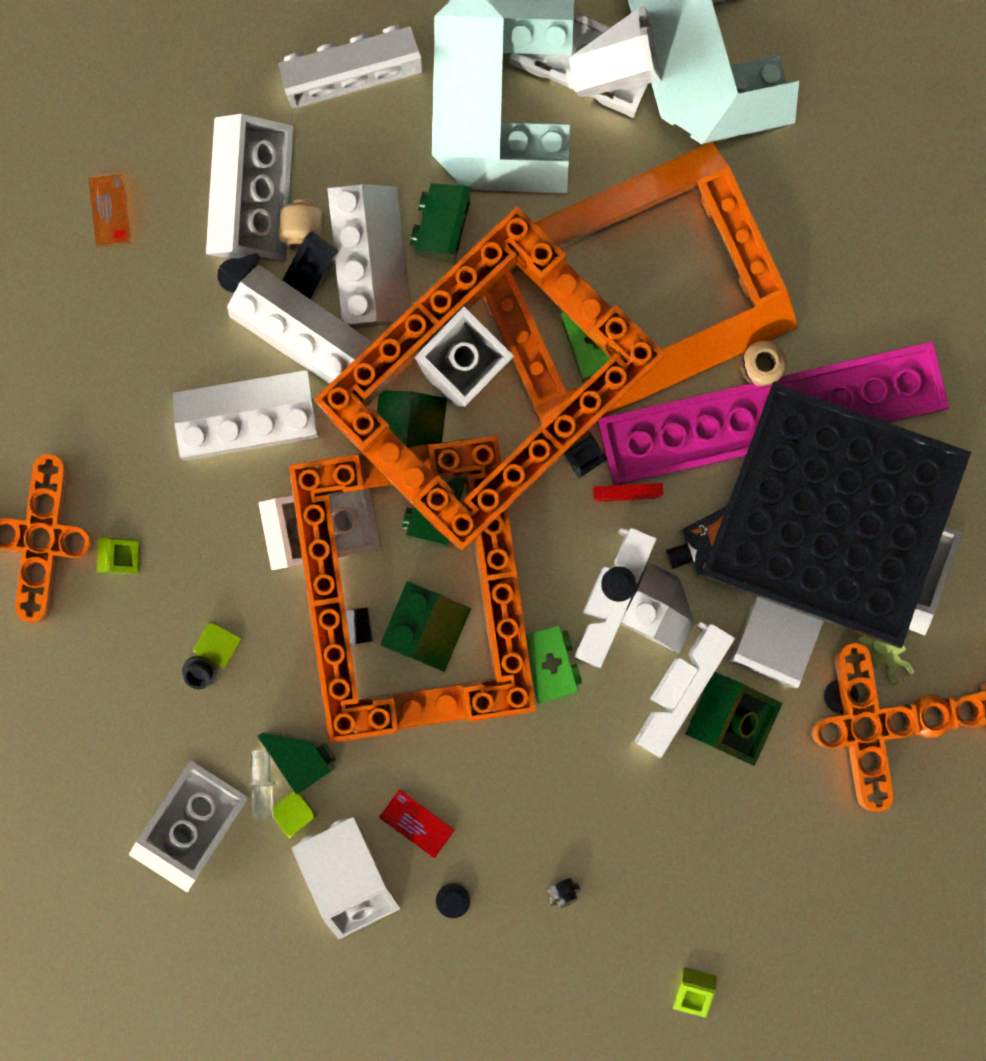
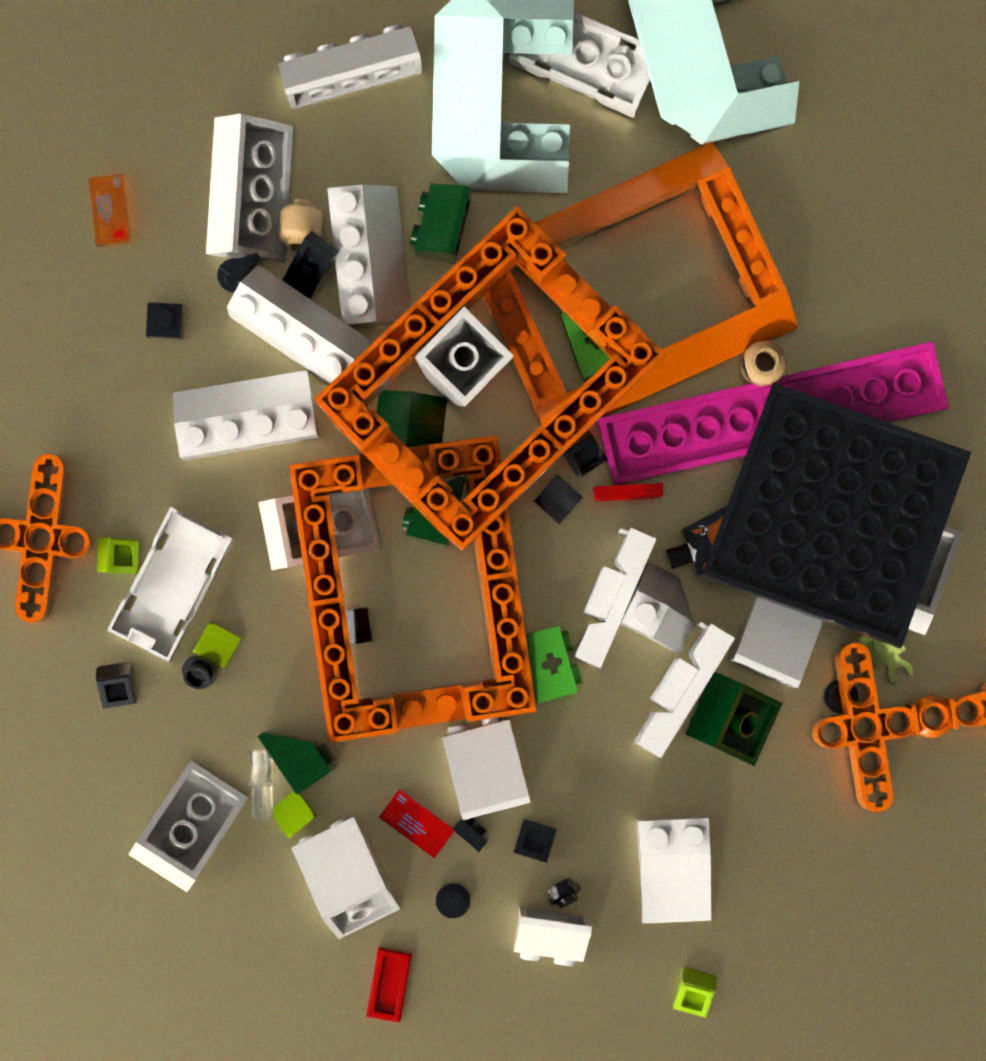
(116, 685): none -> black slope
(164, 321): none -> black plate
(171, 585): none -> white piece
(389, 984): none -> red tile
(425, 626): dark green slope -> none
(471, 832): none -> black plate
(485, 768): none -> white slope
(535, 840): none -> black plate
(552, 935): none -> white slope
(558, 499): none -> black slope
(617, 58): white slope -> none
(618, 584): black plate -> none
(674, 869): none -> white slope

